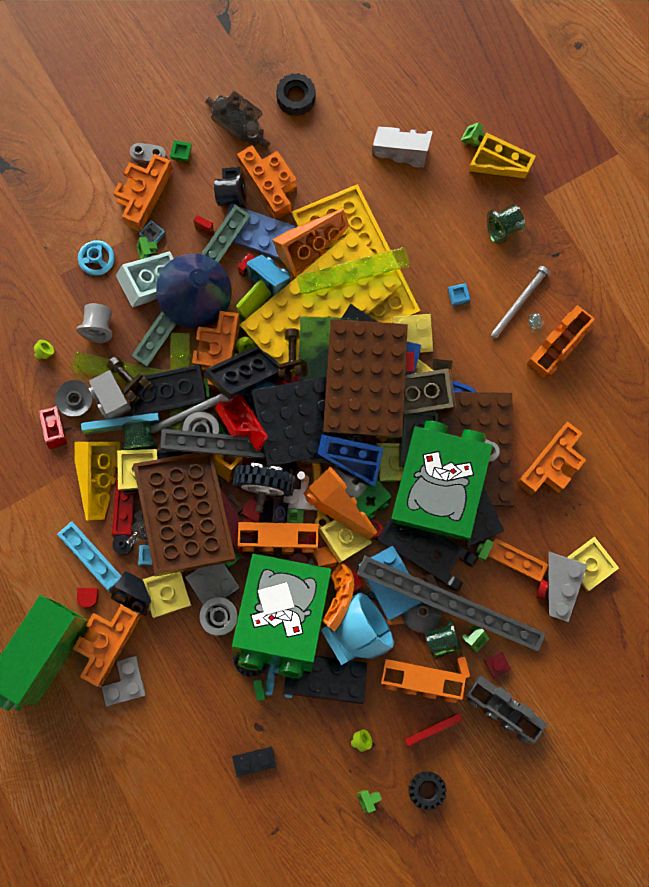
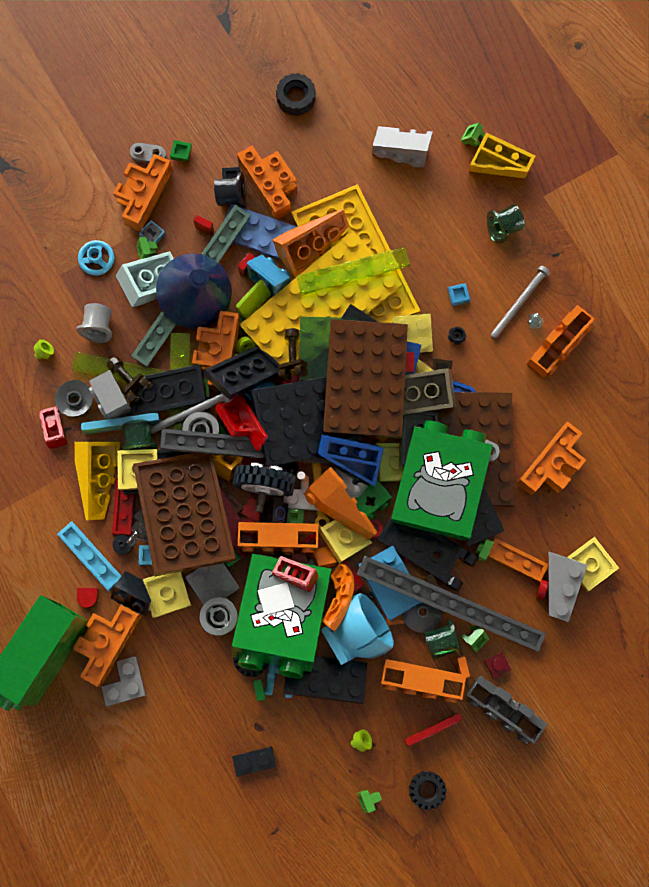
(238, 118): clear smoke piece -> none
(307, 579): none -> red slope
(457, 340): none -> black plate

